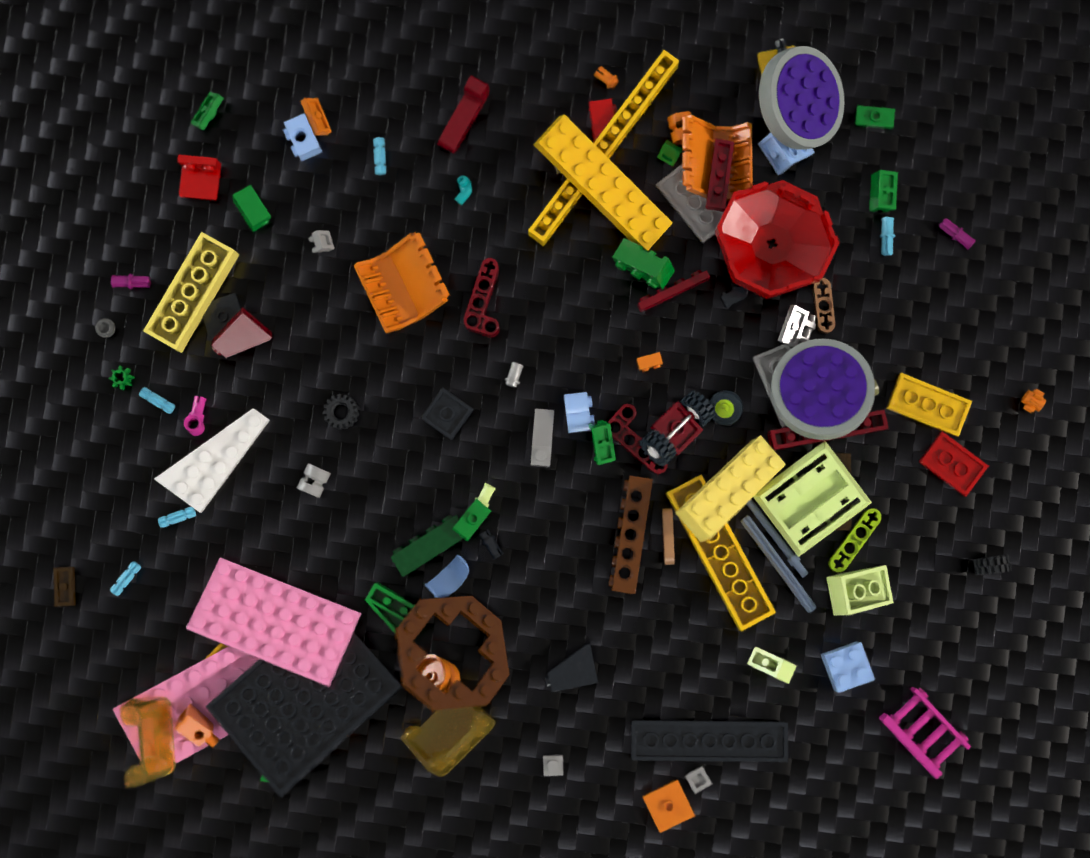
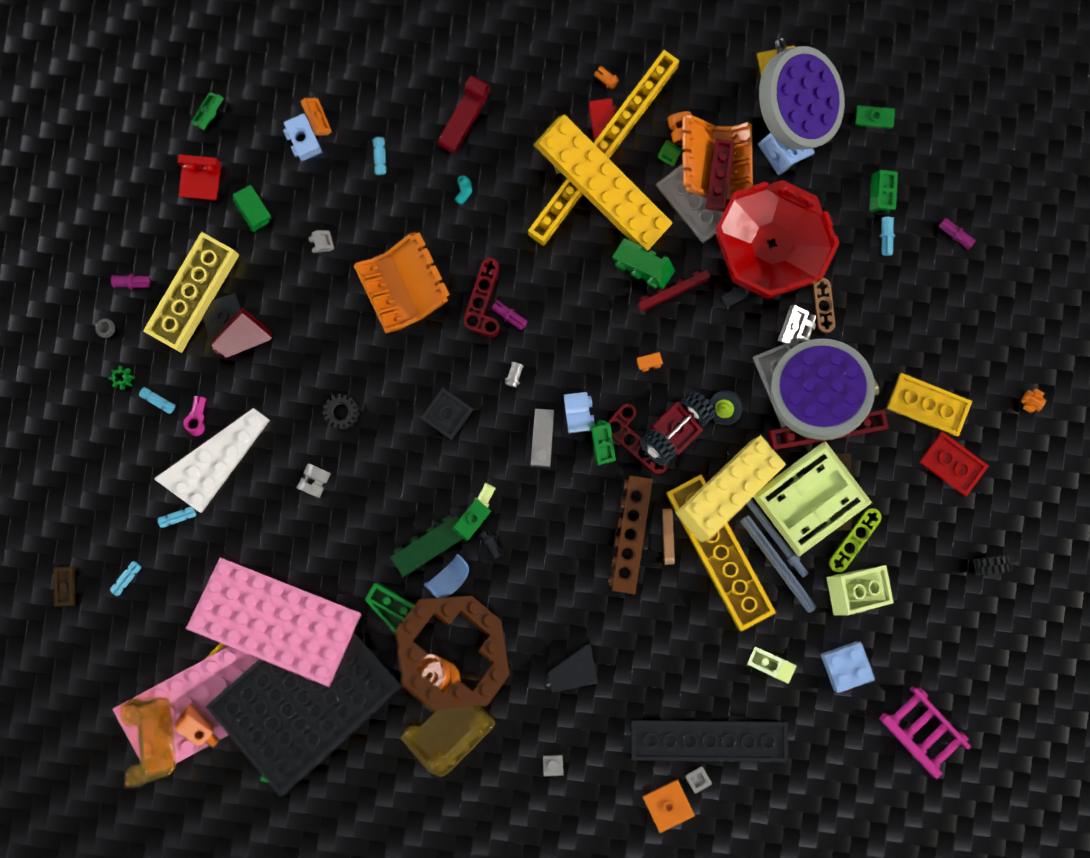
(509, 315): none -> magenta axle

